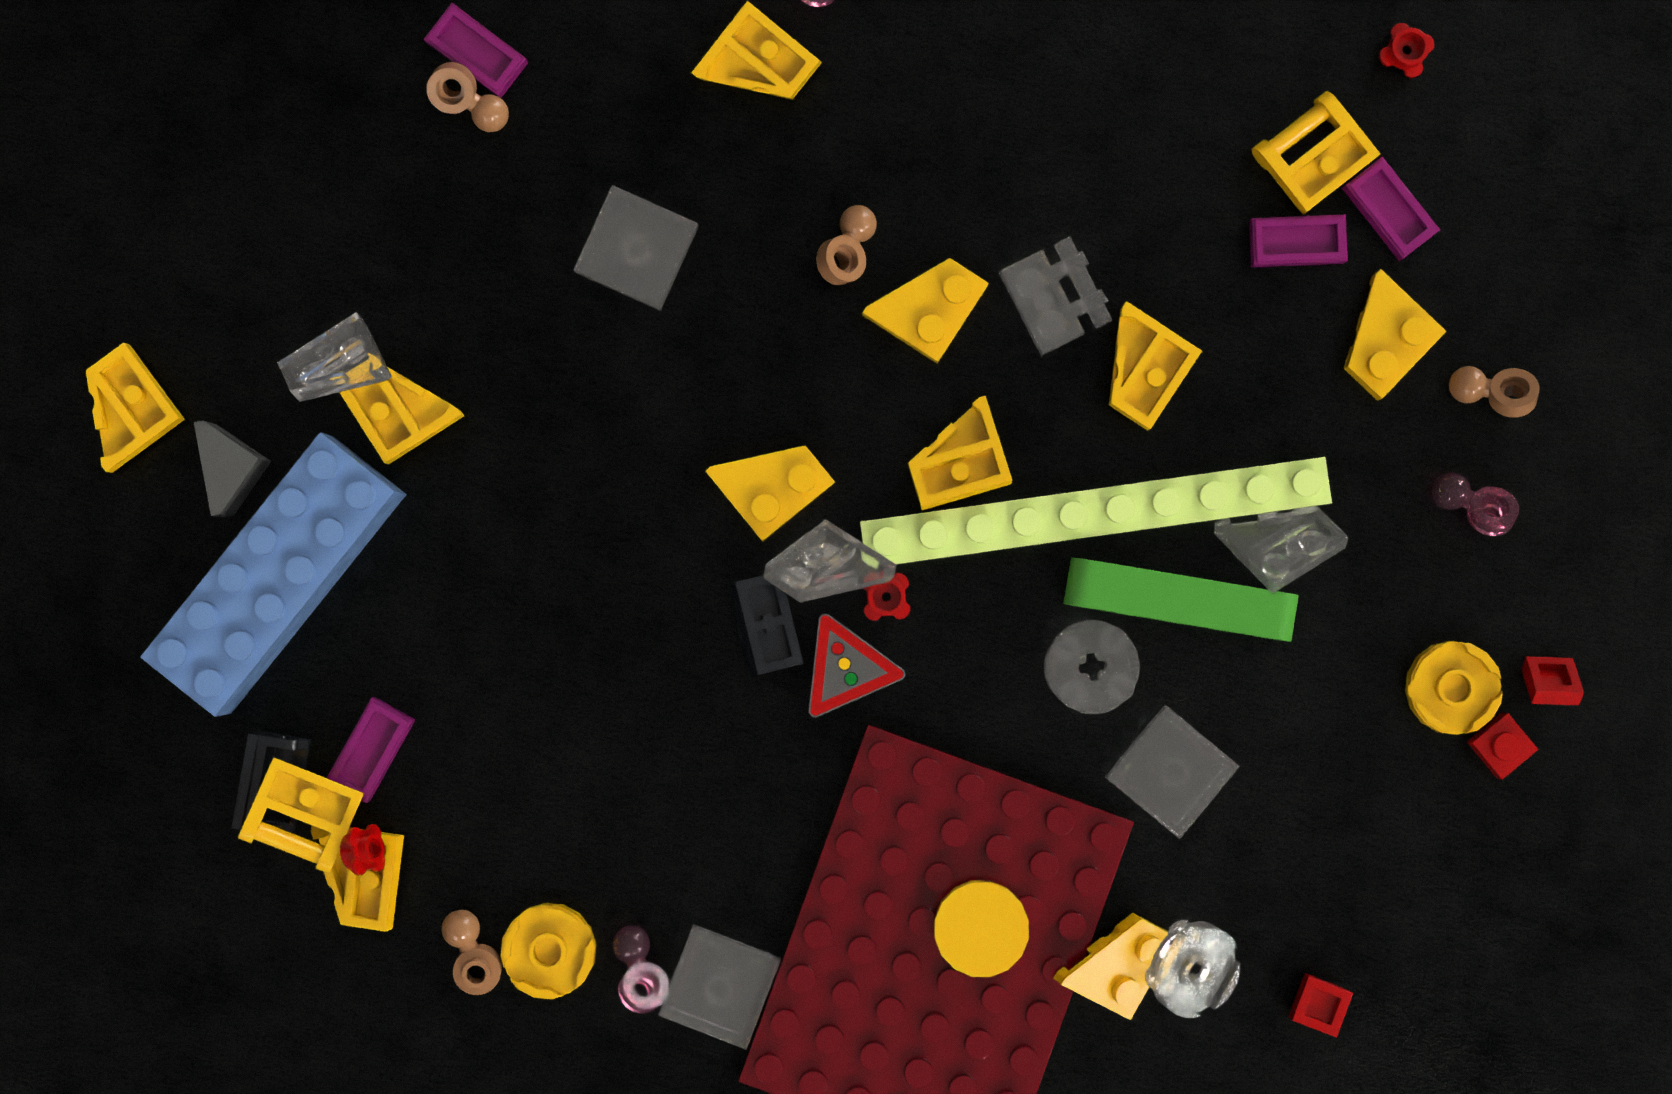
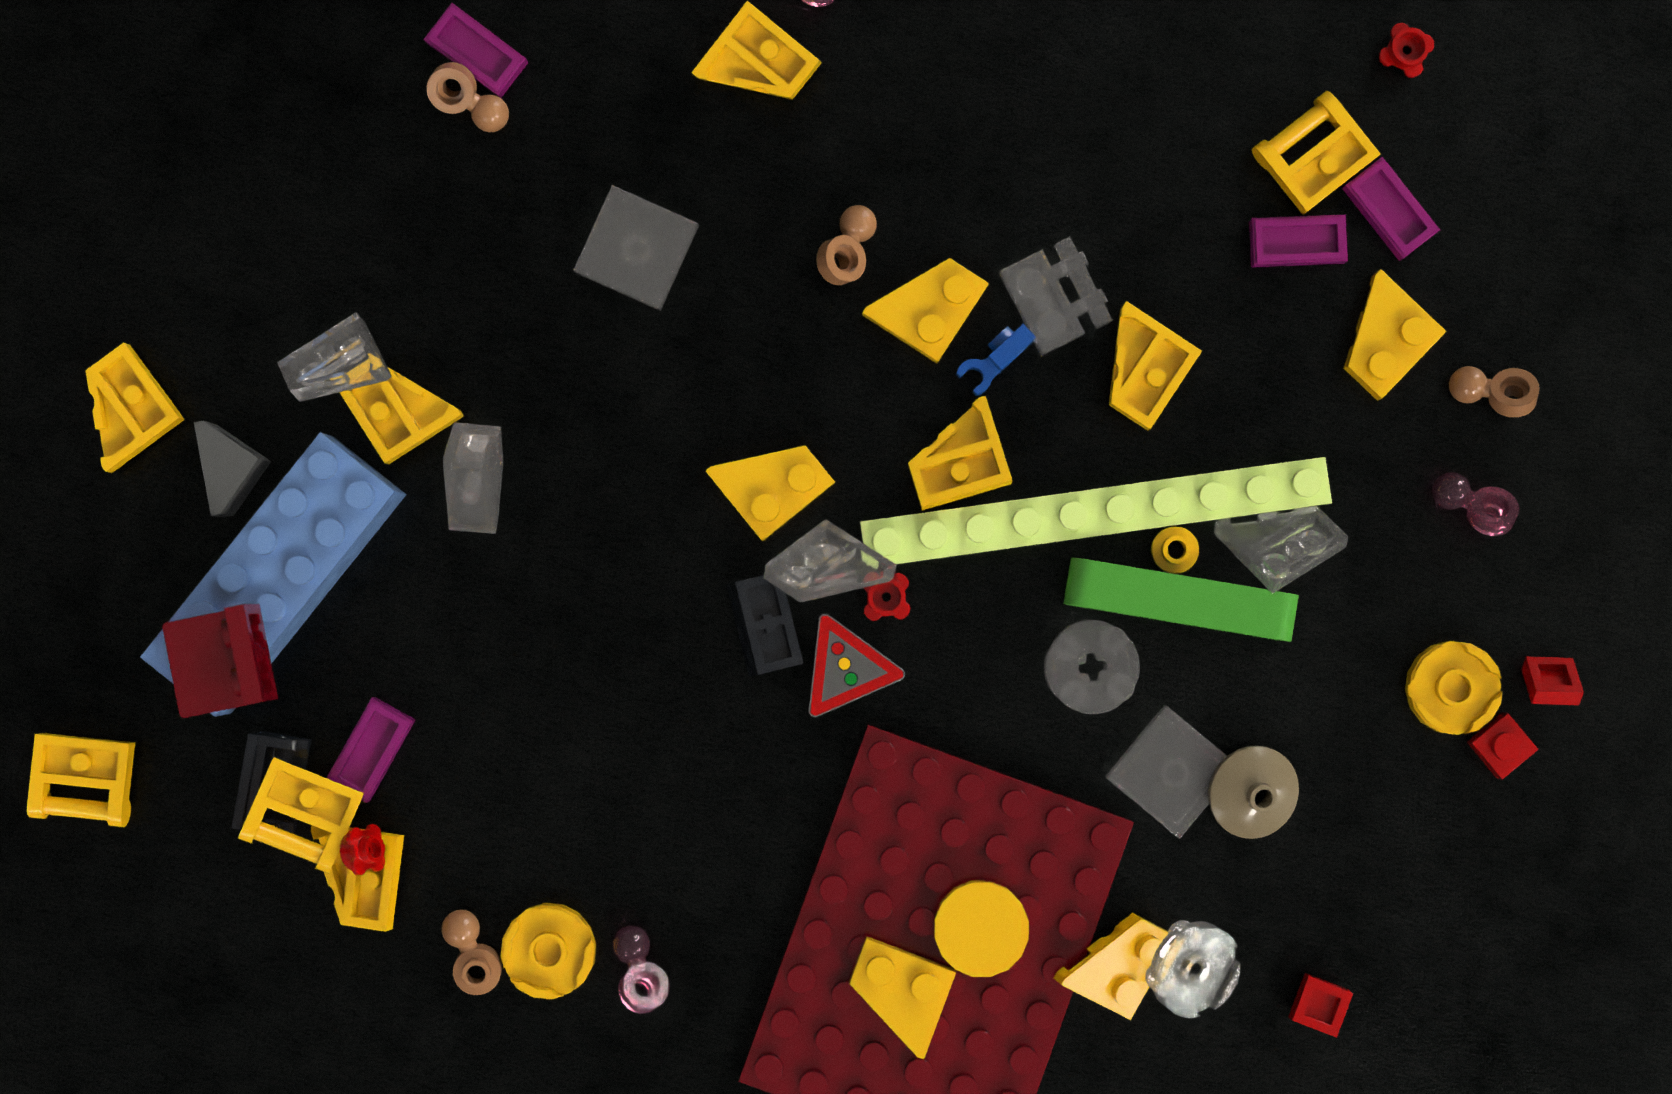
(82, 764): none -> yellow plate
(220, 660): none -> dark red bracket
(473, 477): none -> clear slope
(720, 986): clear plate -> none
(903, 990): none -> yellow wing
(1005, 349): none -> blue plate
(1160, 554): none -> yellow plate
(1240, 779): none -> dark tan dish

